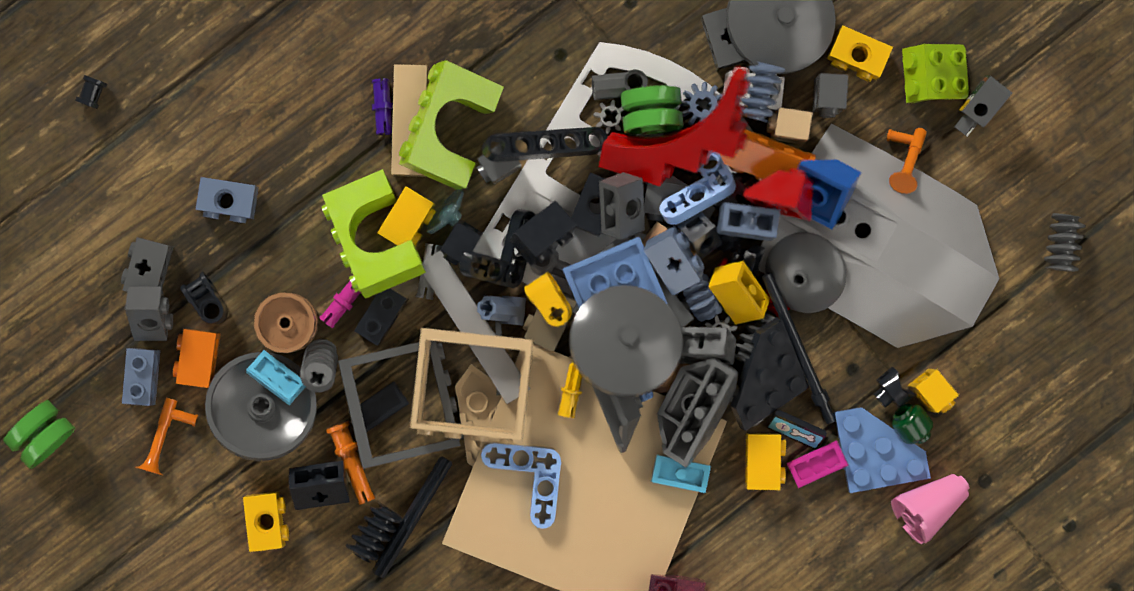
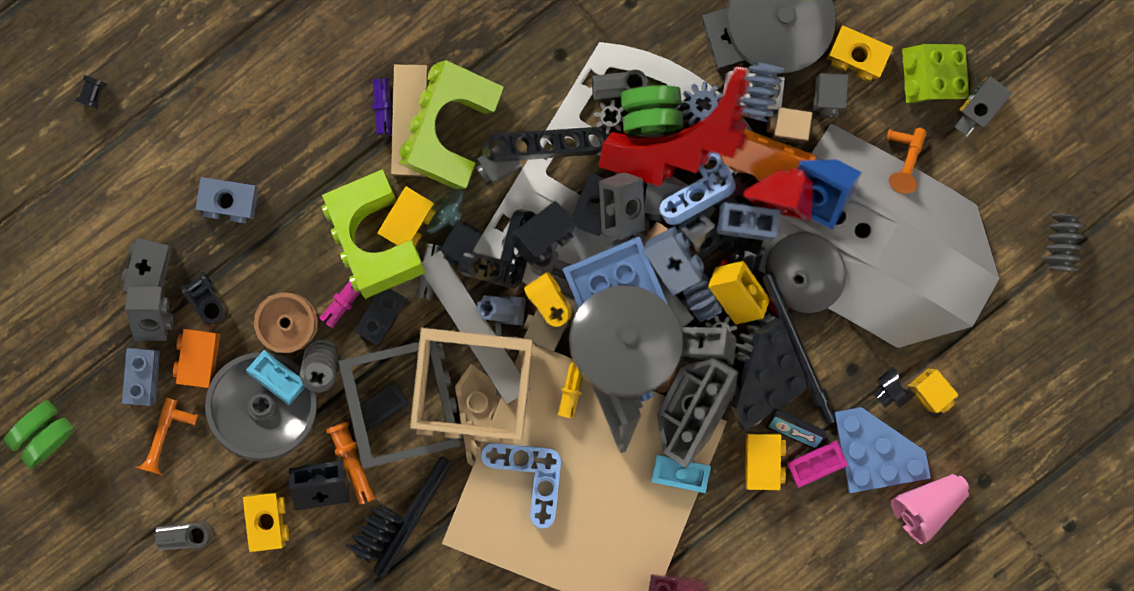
(182, 536): none -> dark grey piece
(912, 424): dark green head -> none

